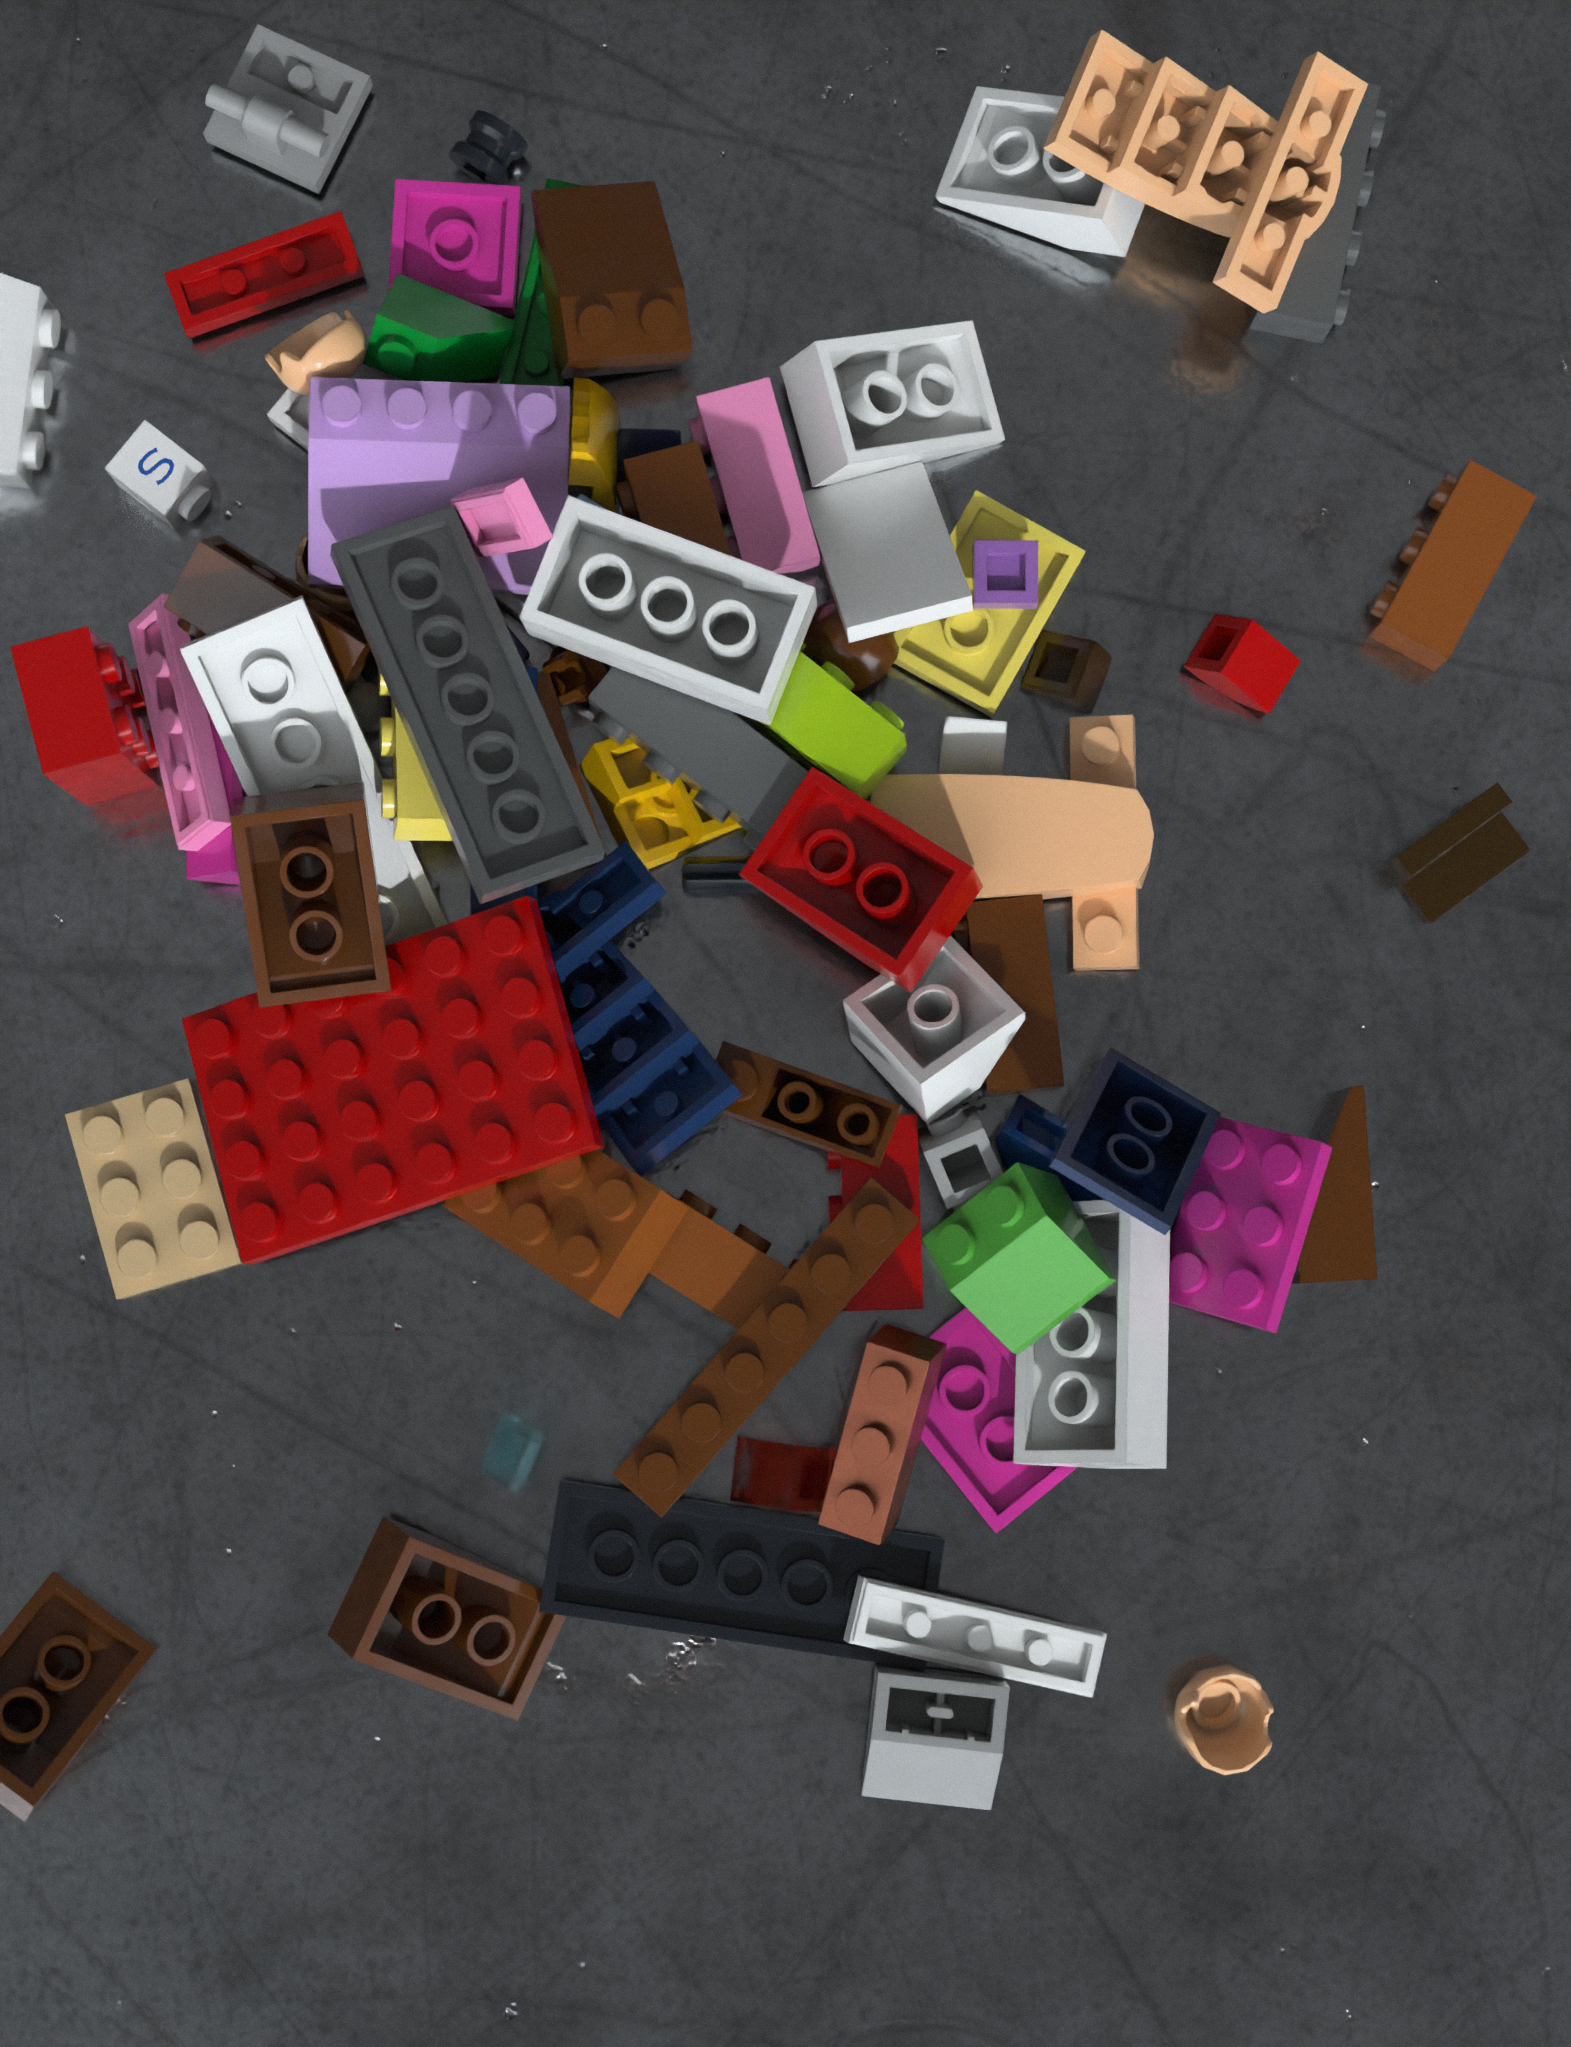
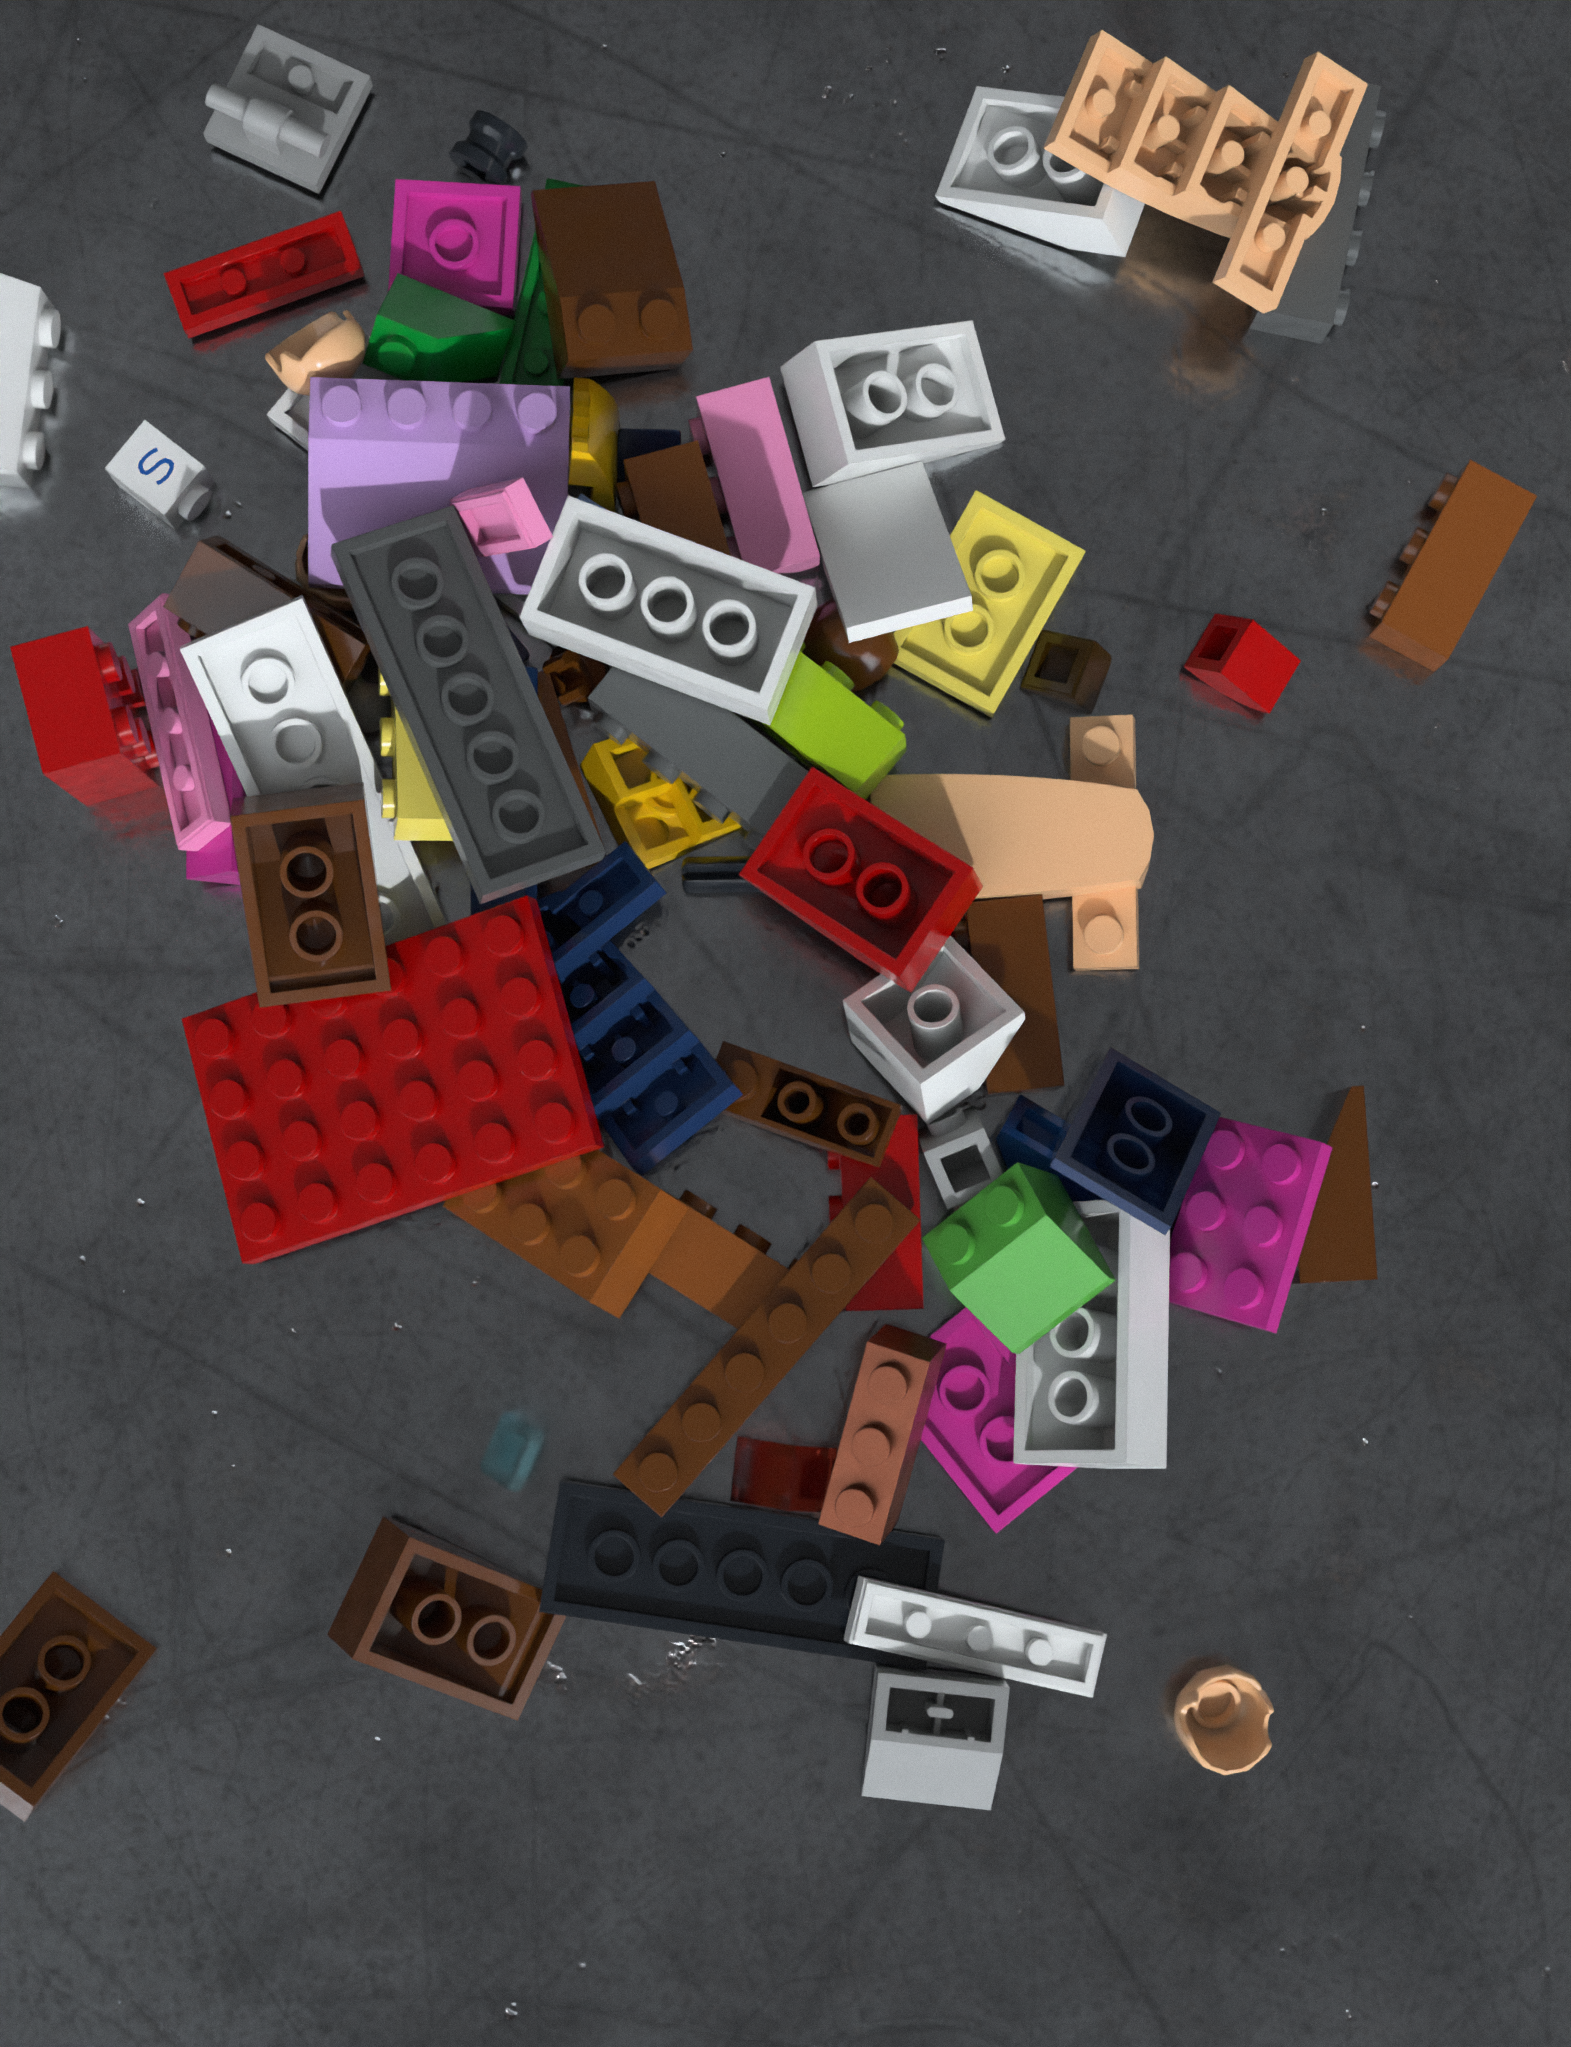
(154, 1188): tan plate -> none
(972, 746): white slope -> none
(1005, 574): medium lavender plate -> none
(1458, 856): dark brown panel -> none

